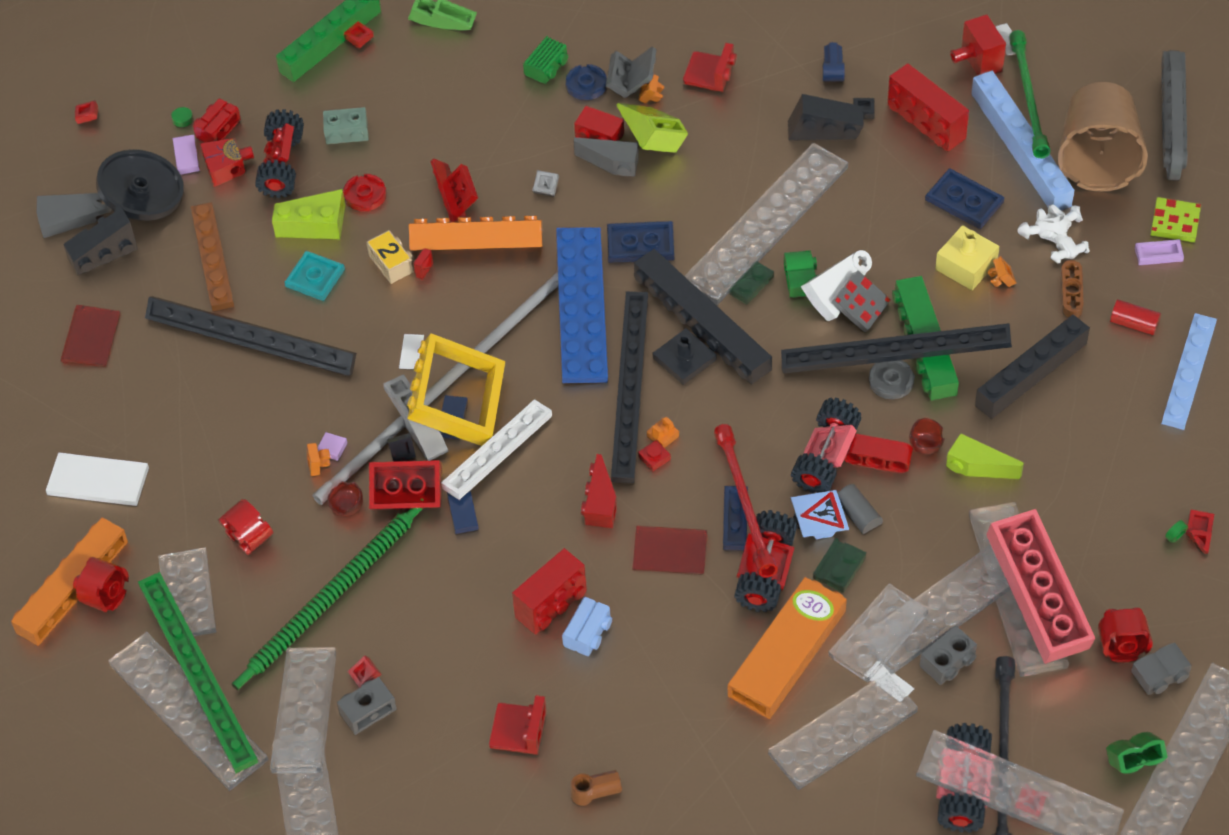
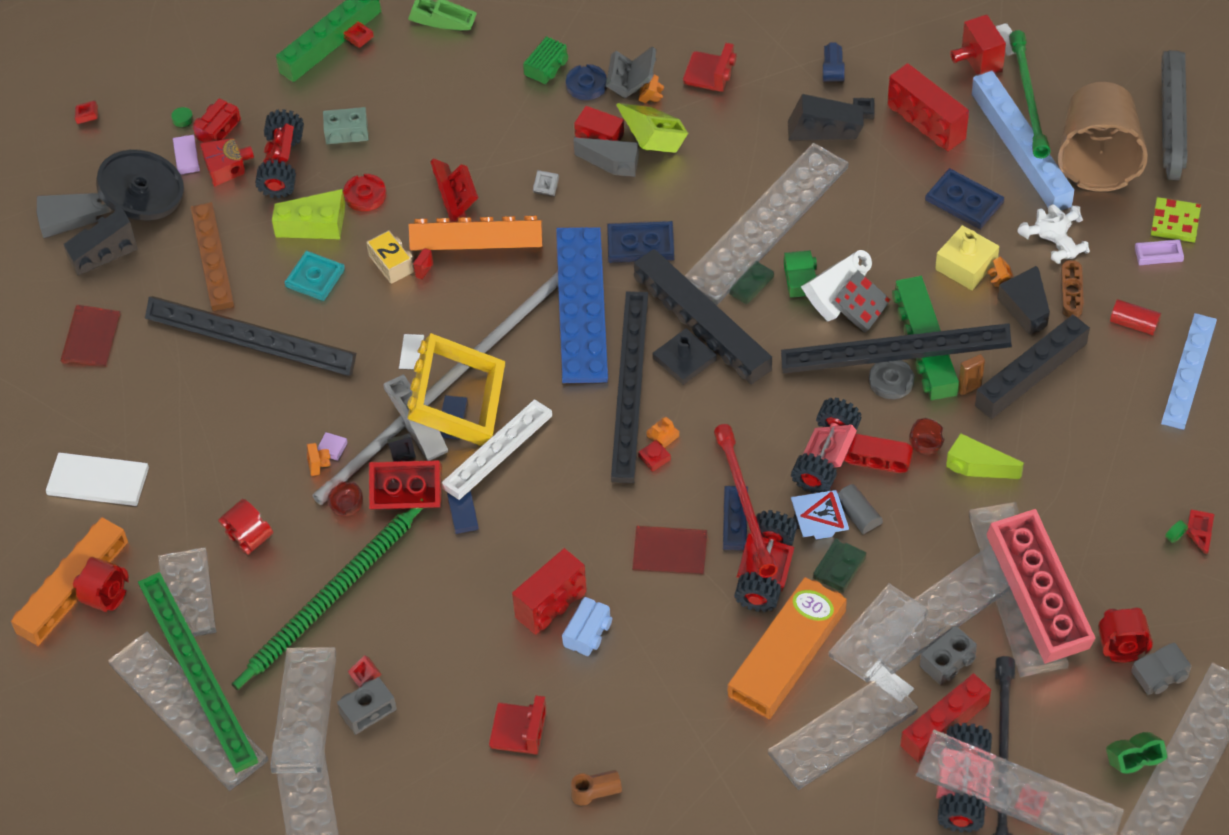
(601, 498): red slope -> none
(953, 709): none -> red brick
(971, 374): none -> dark orange tile
(1026, 300): none -> black slope

